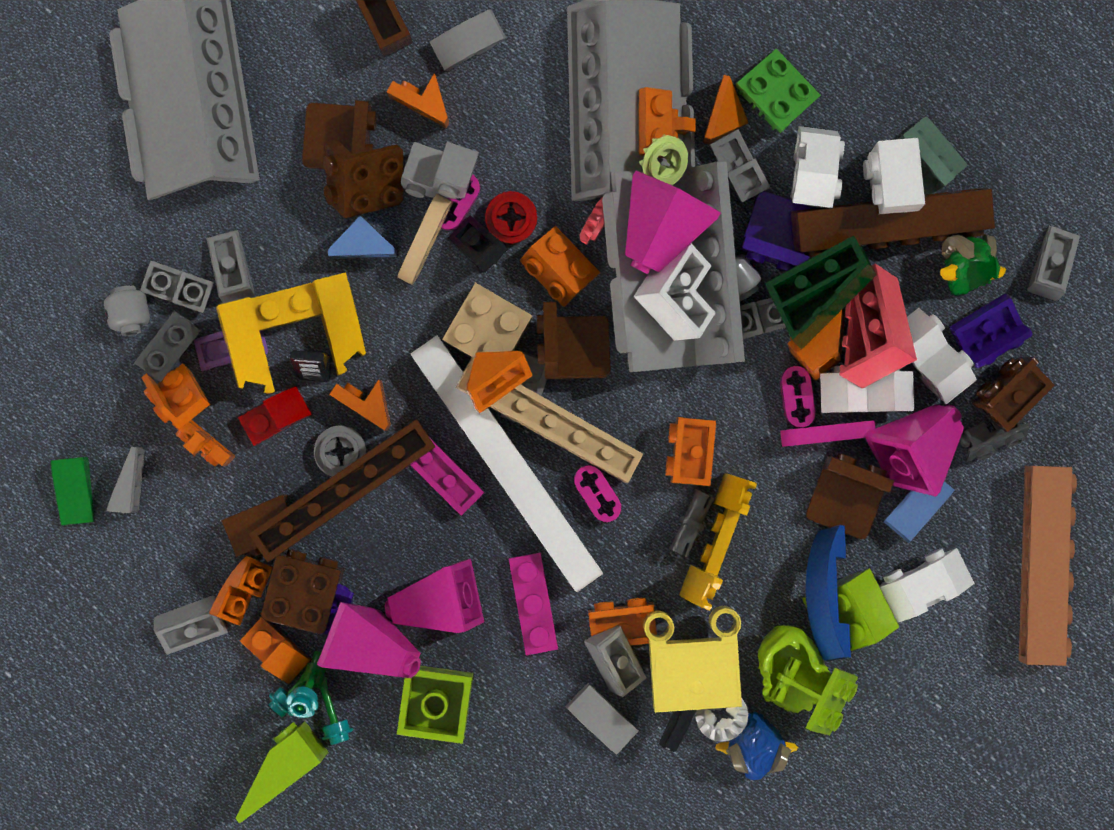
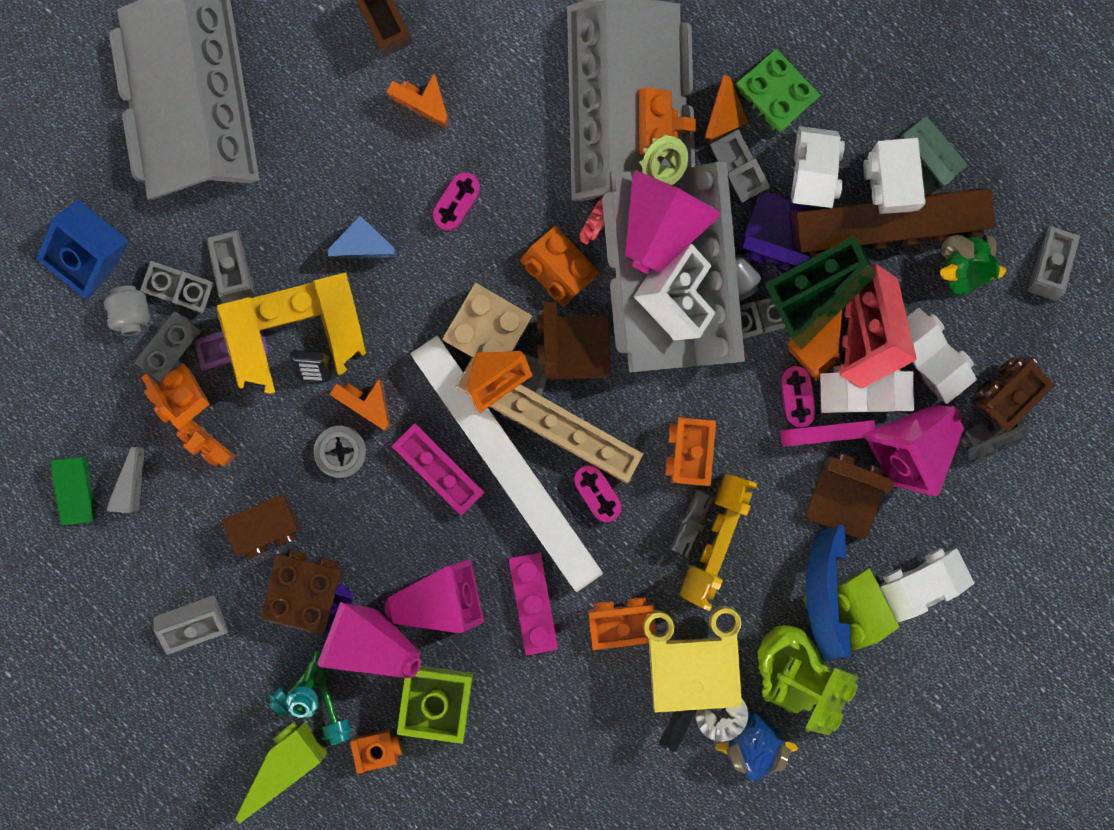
(81, 248): none -> blue slope
(235, 595): orange slope -> none
(274, 415): red slope -> none
(275, 650): orange slope -> none
(336, 122): reddish brown bracket -> none
(341, 491): reddish brown brick -> none
(362, 746): none -> orange brick
(363, 180): reddish brown bracket -> none
(424, 239): tan beam -> none
(438, 172): light grey brick -> none
(467, 40): light grey slope -> none
(477, 244): black slope -> none
(522, 206): red gear -> none
(602, 718): light grey slope -> none
(615, 660): light grey slope -> none
(916, 511): medium blue slope -> none
(990, 331): dark purple bracket -> none
(1046, 565): nougat brick -> none

